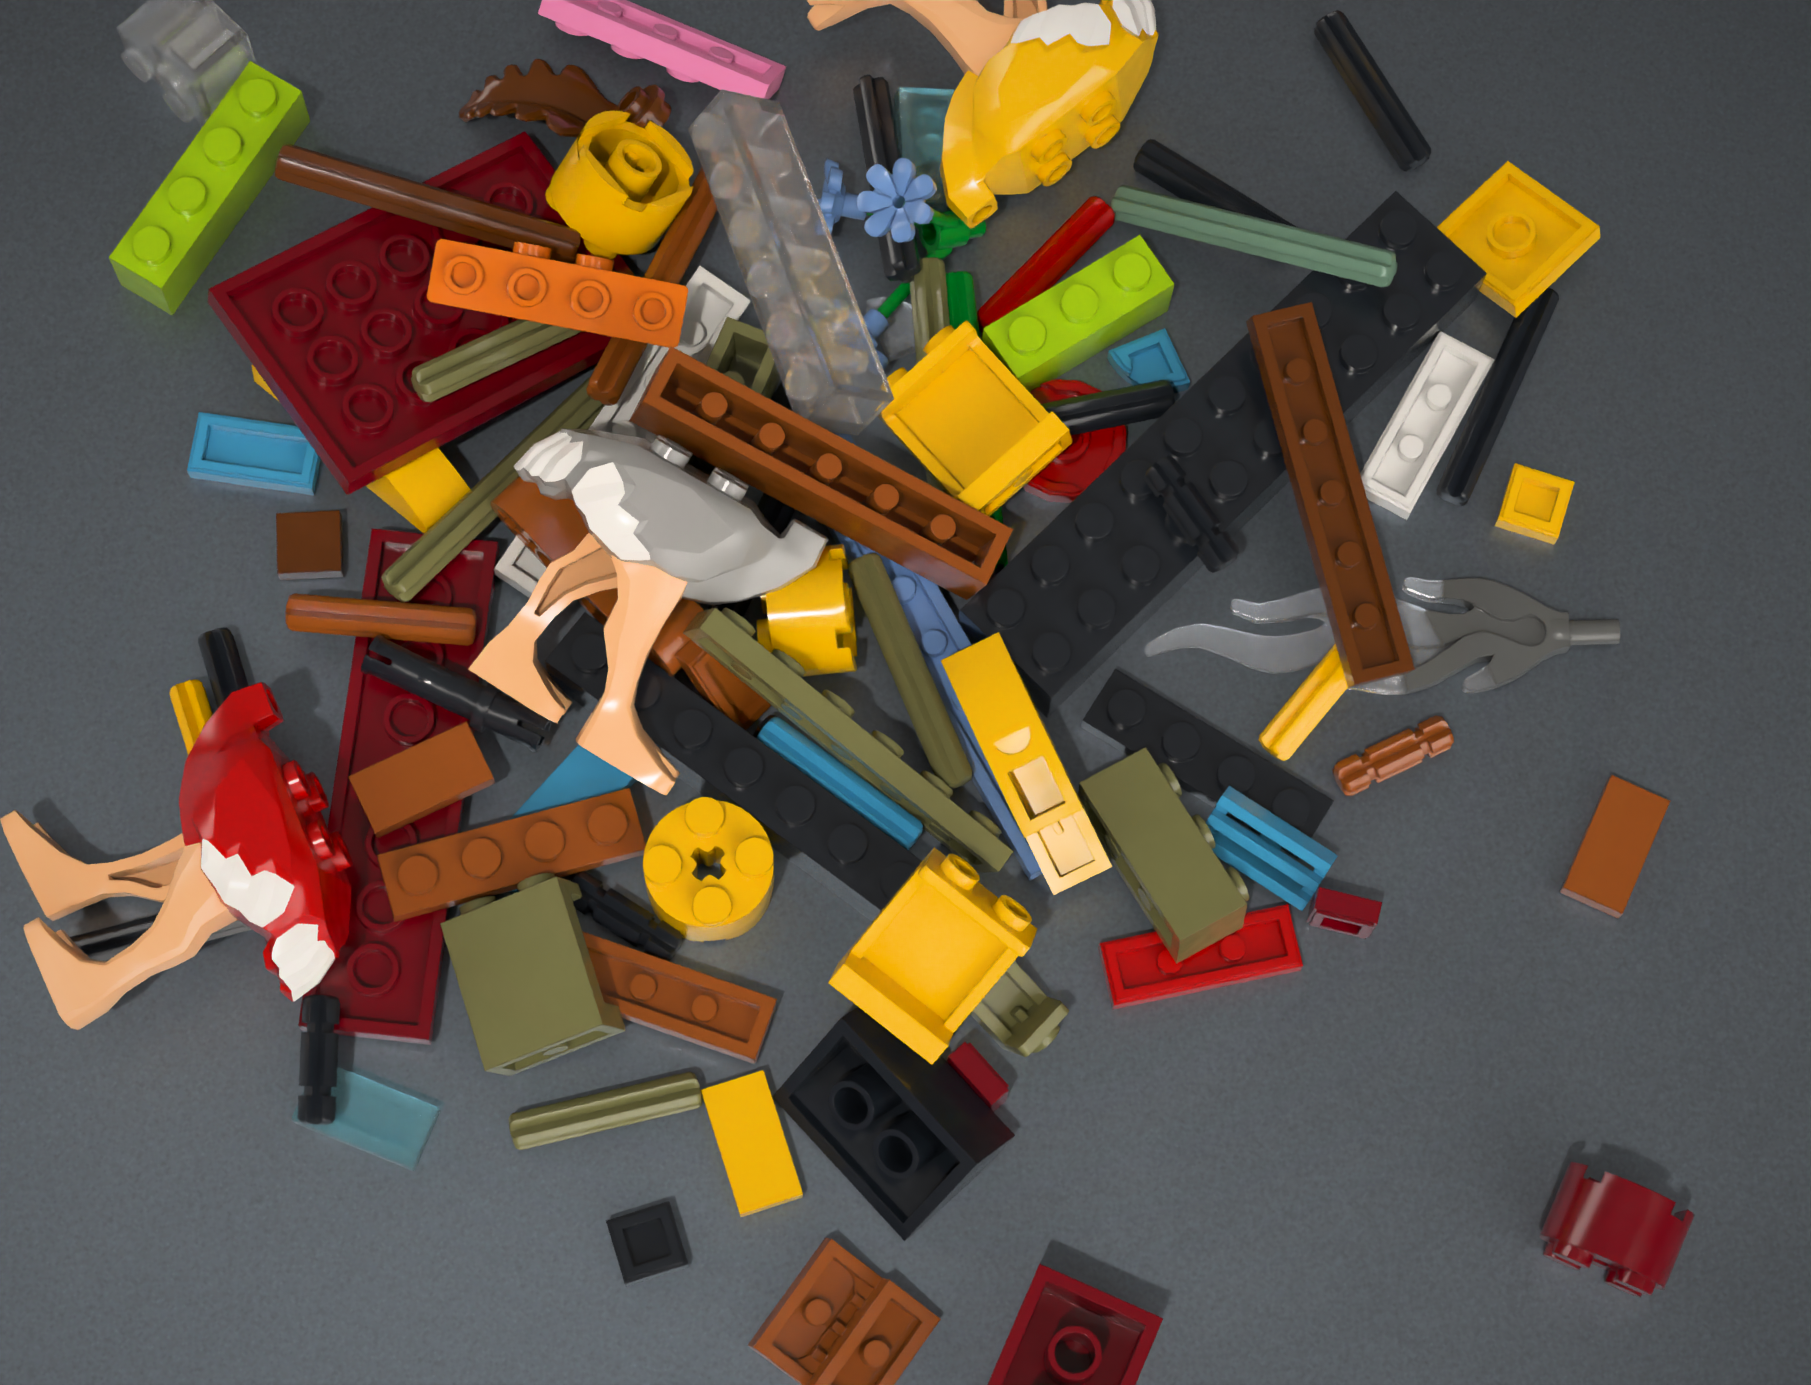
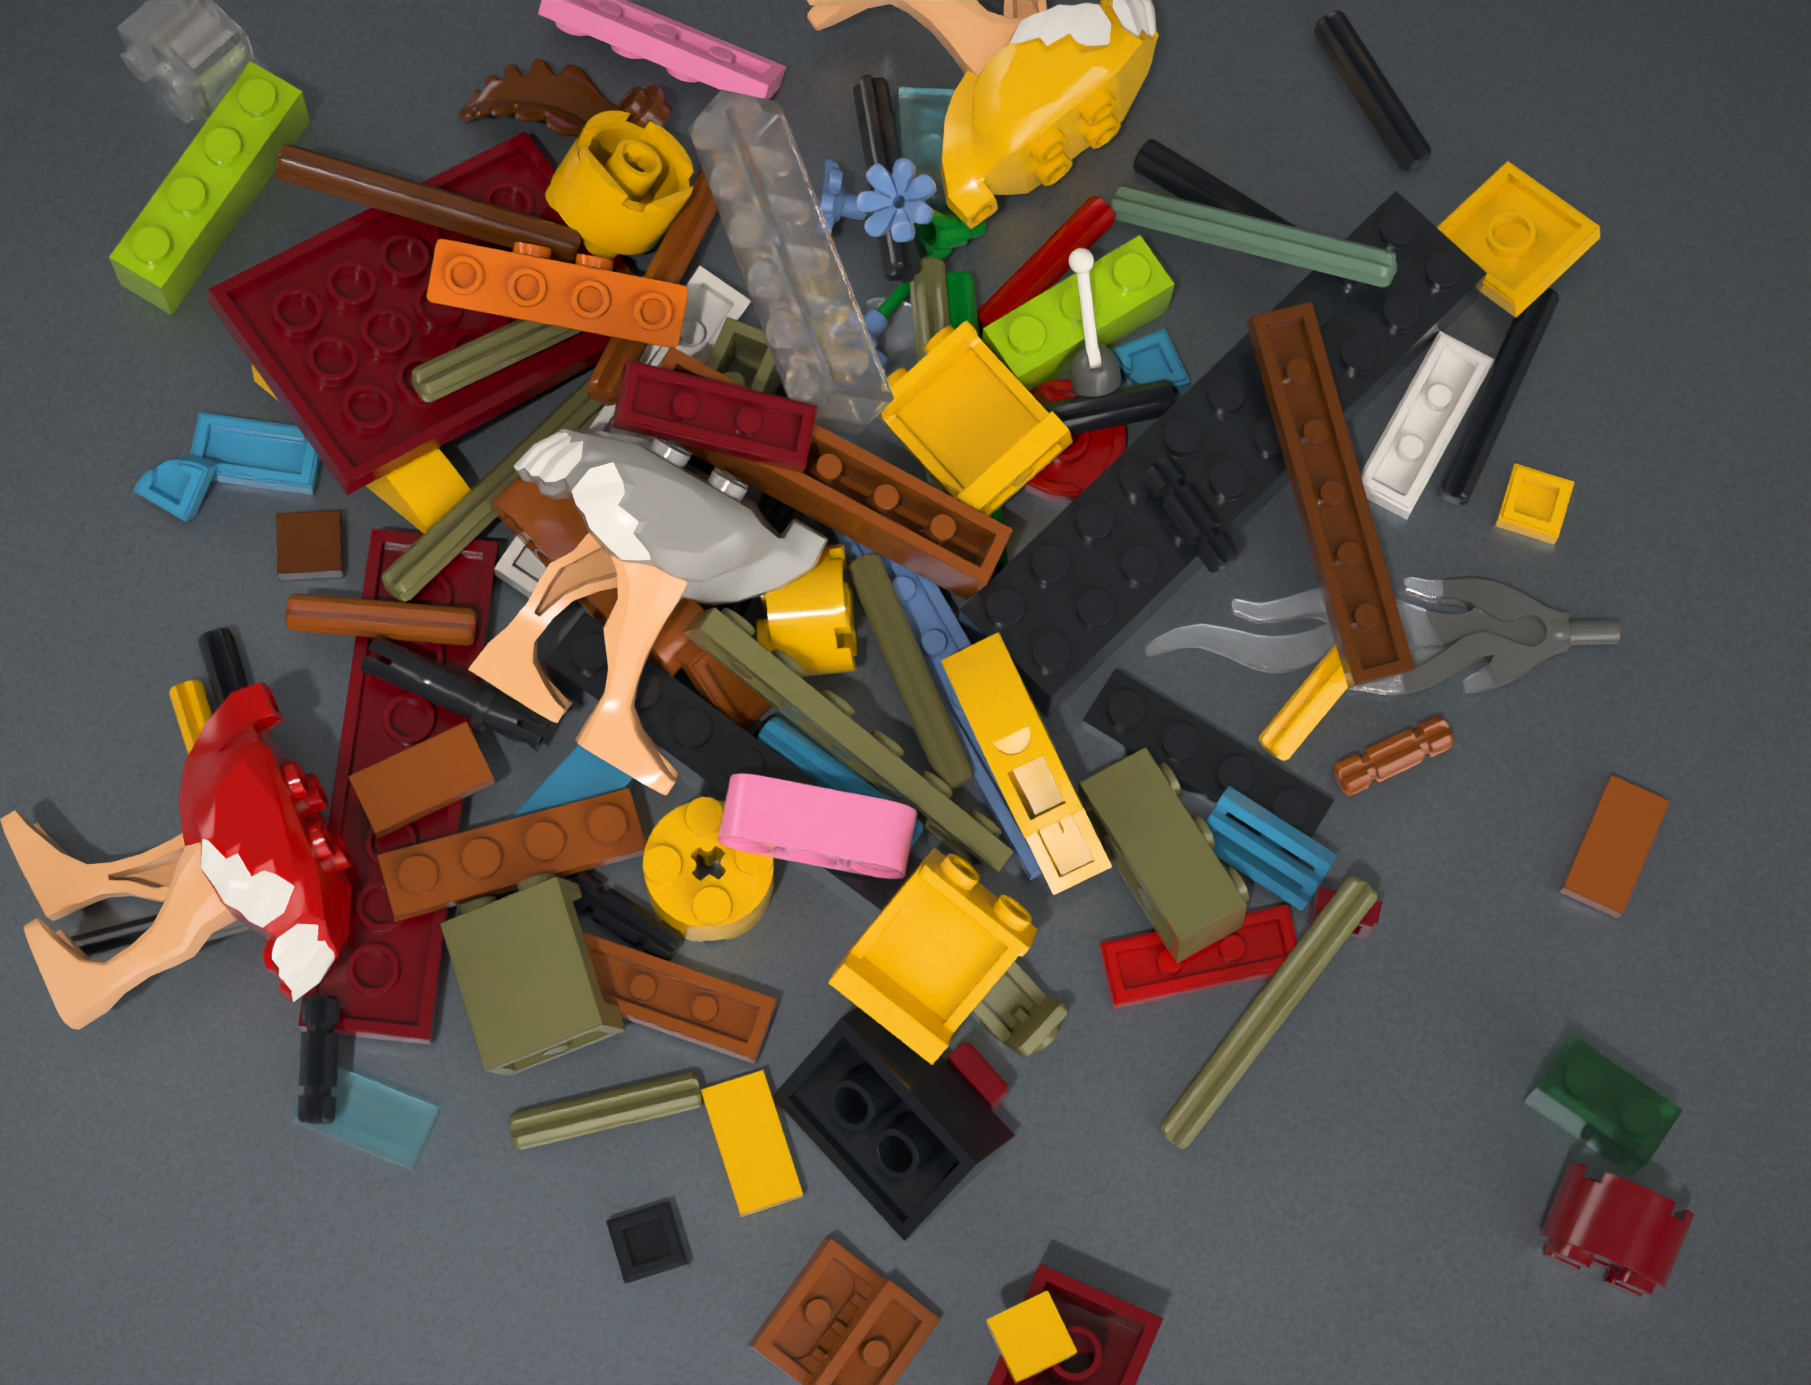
(178, 484): none -> dark azure tile
(714, 416): none -> dark red tile
(817, 826): none -> bright pink beam
(1031, 1337): none -> yellow tile
(1094, 366): none -> hinge
(1268, 1012): none -> olive axle
(1602, 1105): none -> clear green brick

